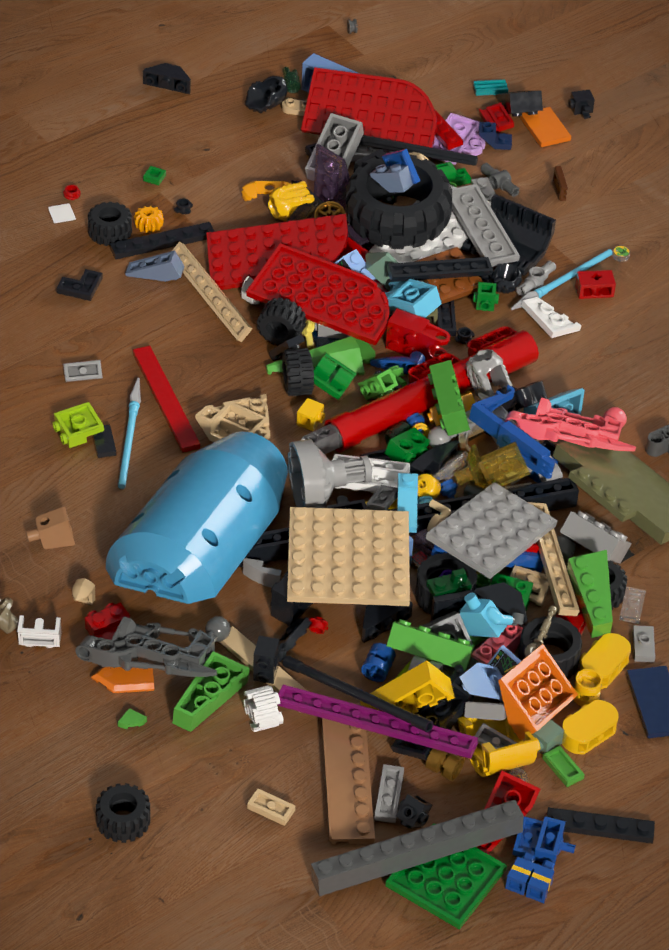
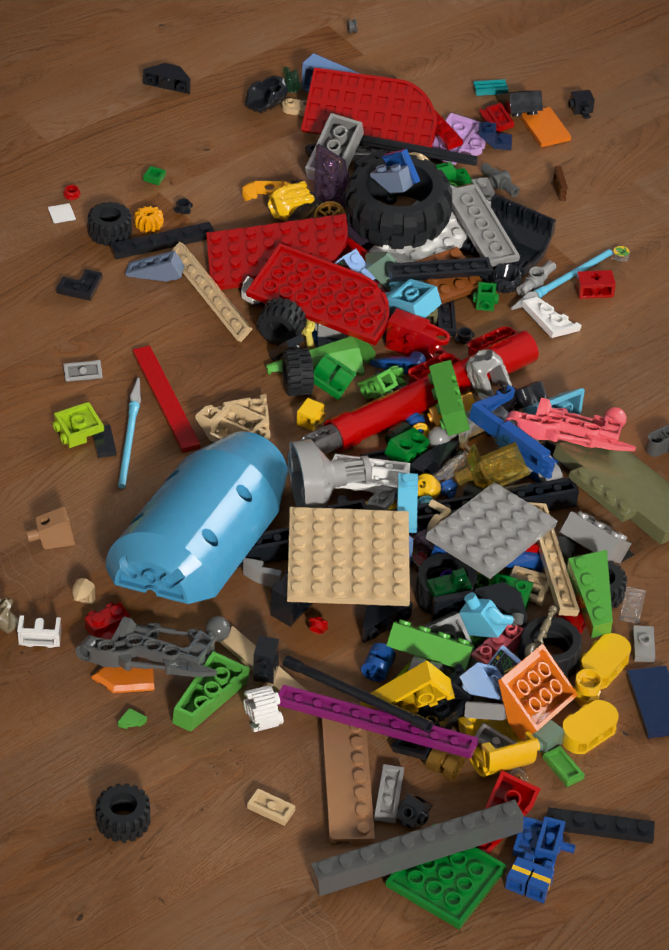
(291, 635): black hinge -> none

